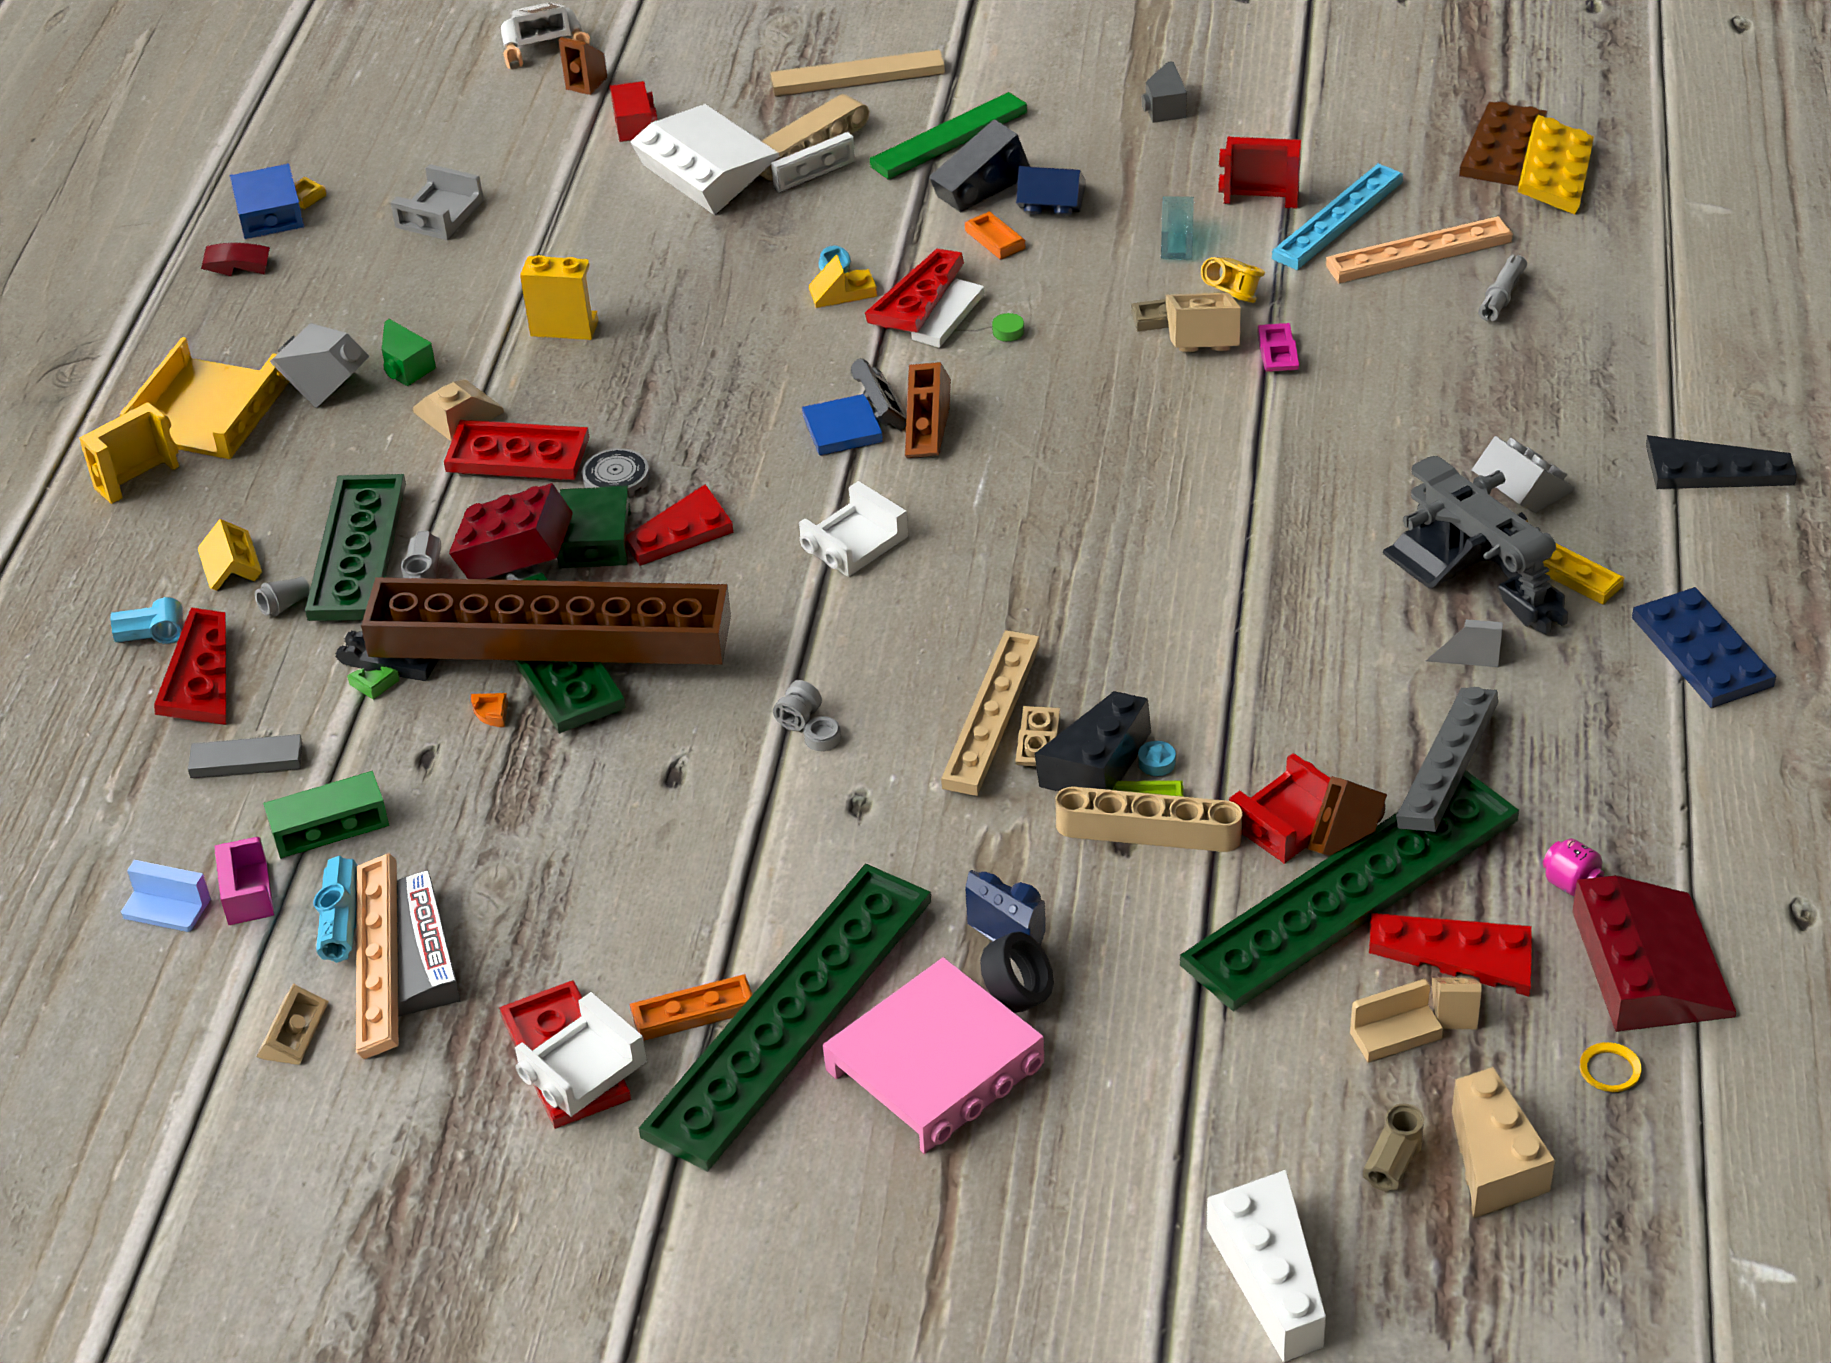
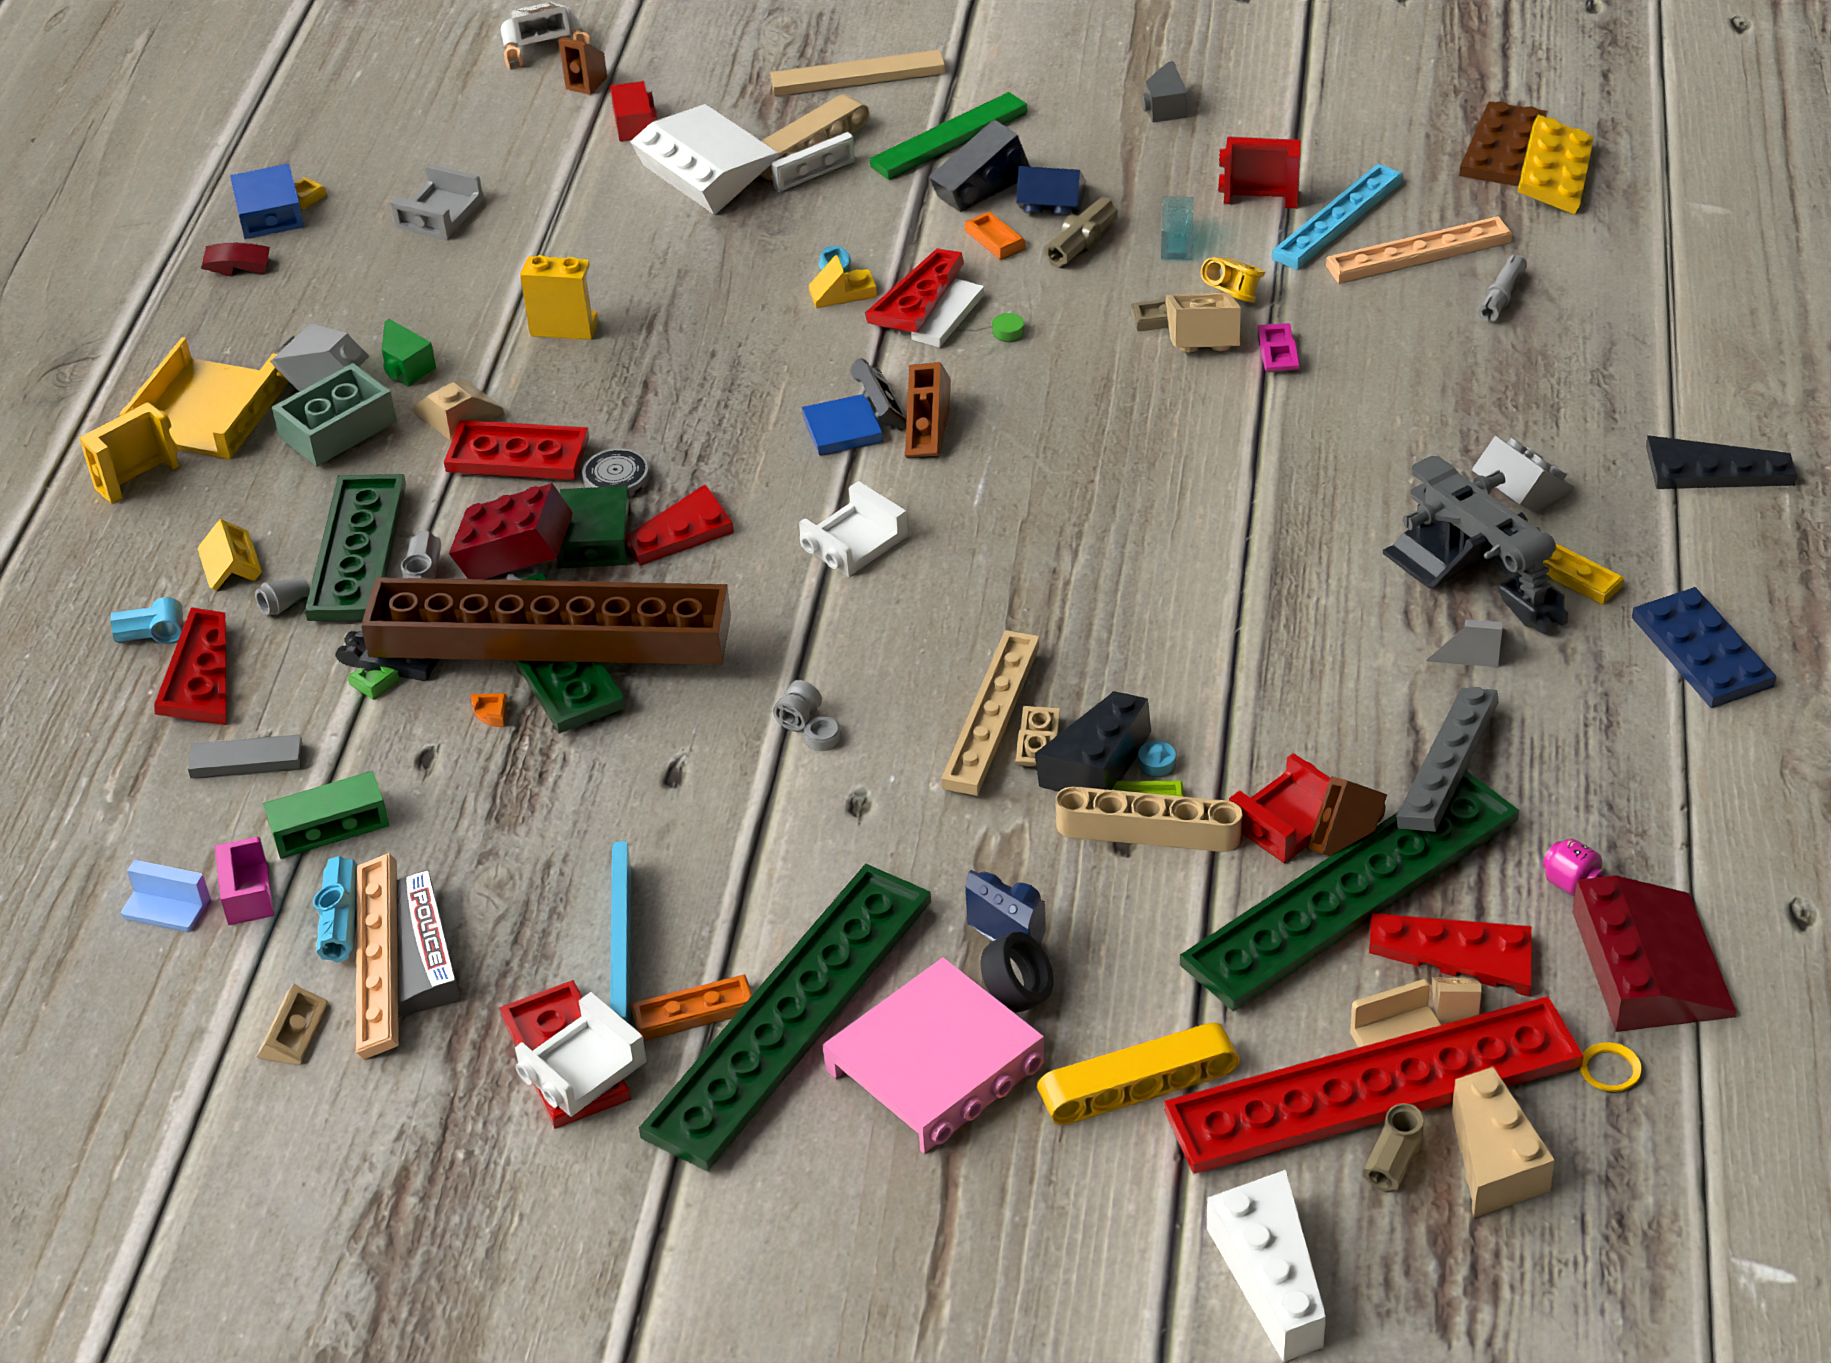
(334, 414): none -> sand green brick
(621, 931): none -> medium azure tile
(1081, 232): none -> dark tan piece
(1138, 1073): none -> yellow beam
(1365, 1082): none -> red plate

